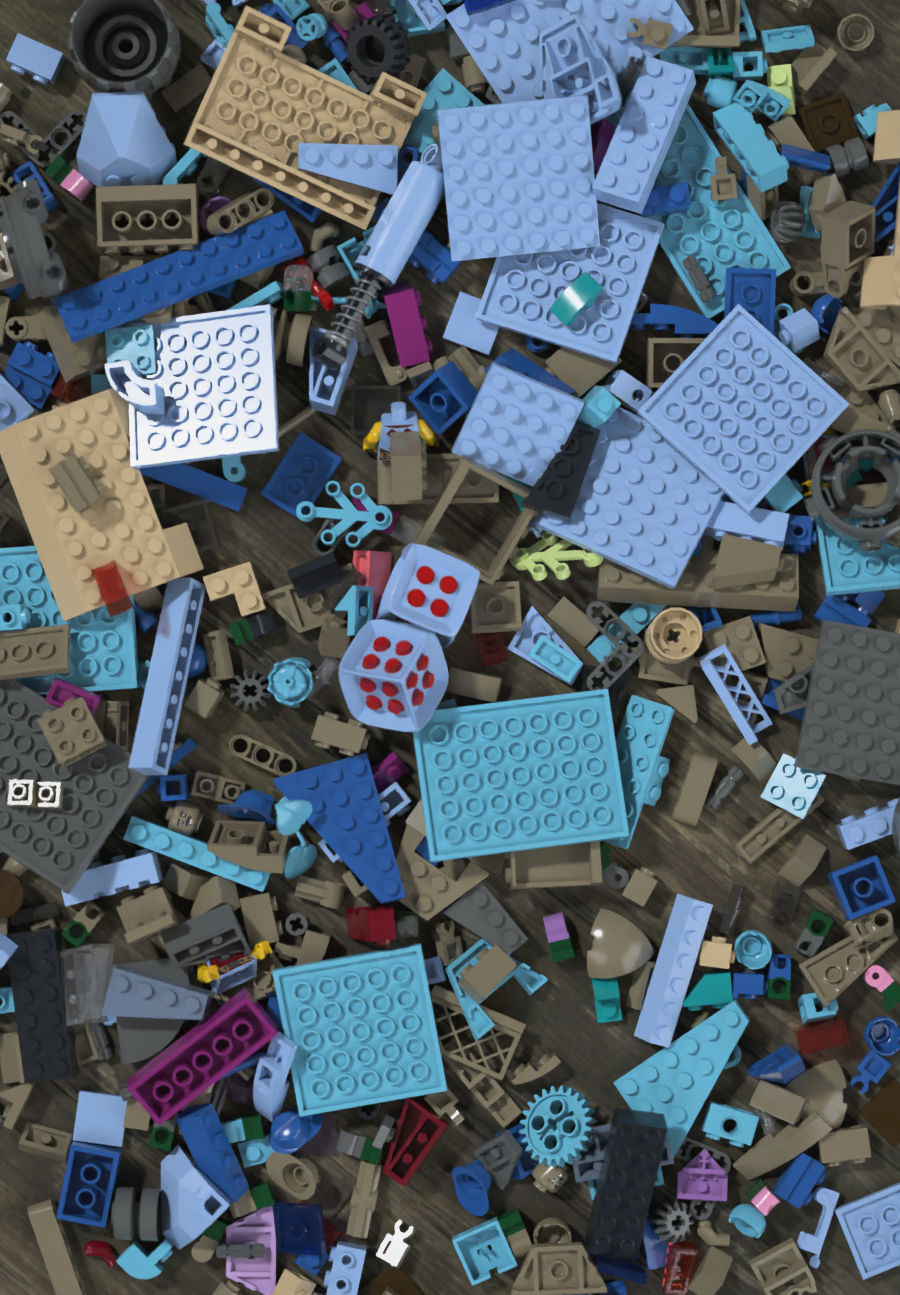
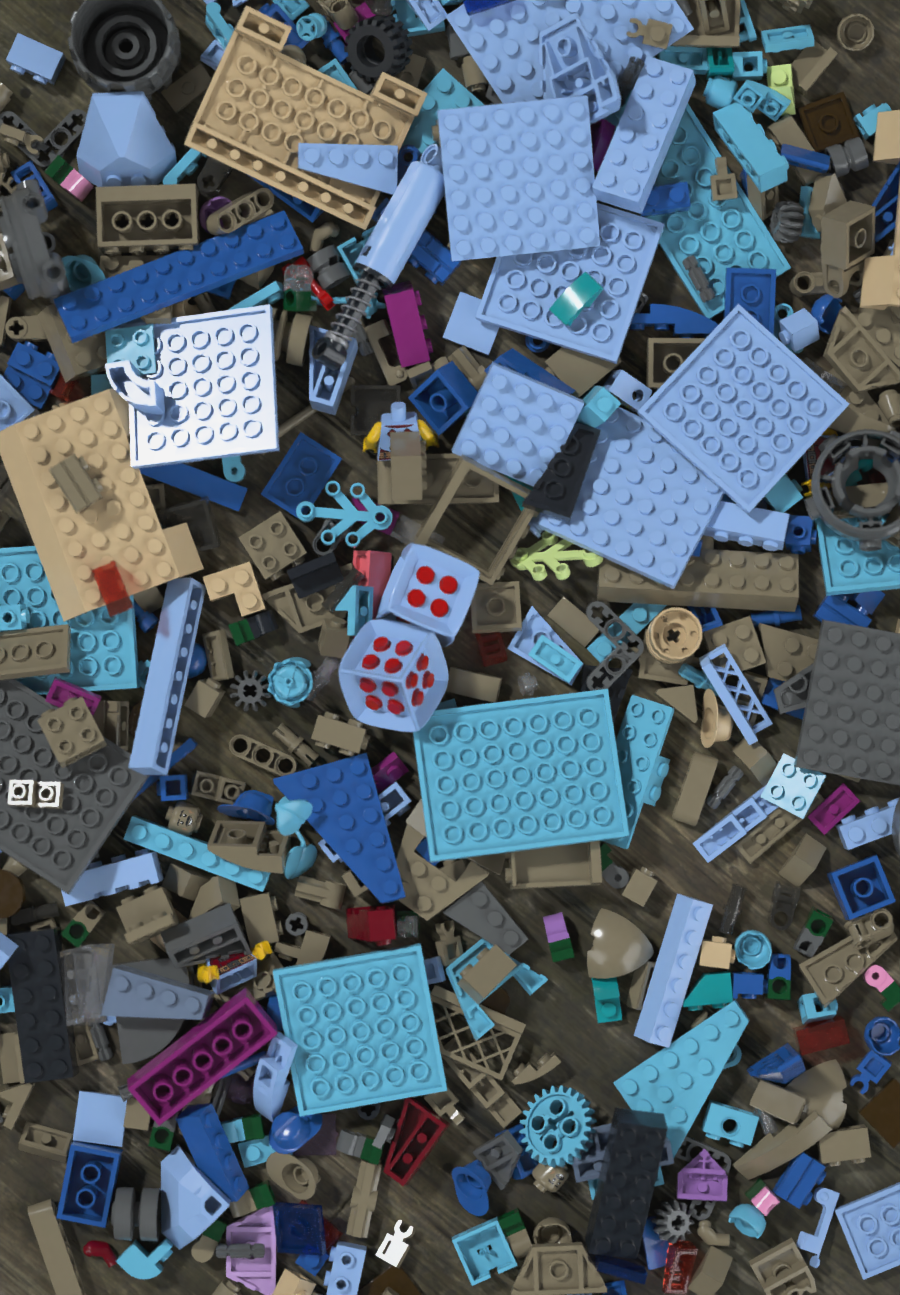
(82, 271): none -> medium azure piece
(273, 546): none -> dark tan brick
(295, 744): none -> dark tan pin
(527, 684): none -> clear plate
(697, 677): none -> medium azure axle
(716, 721): none -> tan piece
(734, 826): none -> light blue slope
(745, 562): dark tan slope -> none
(833, 808): none -> magenta plate

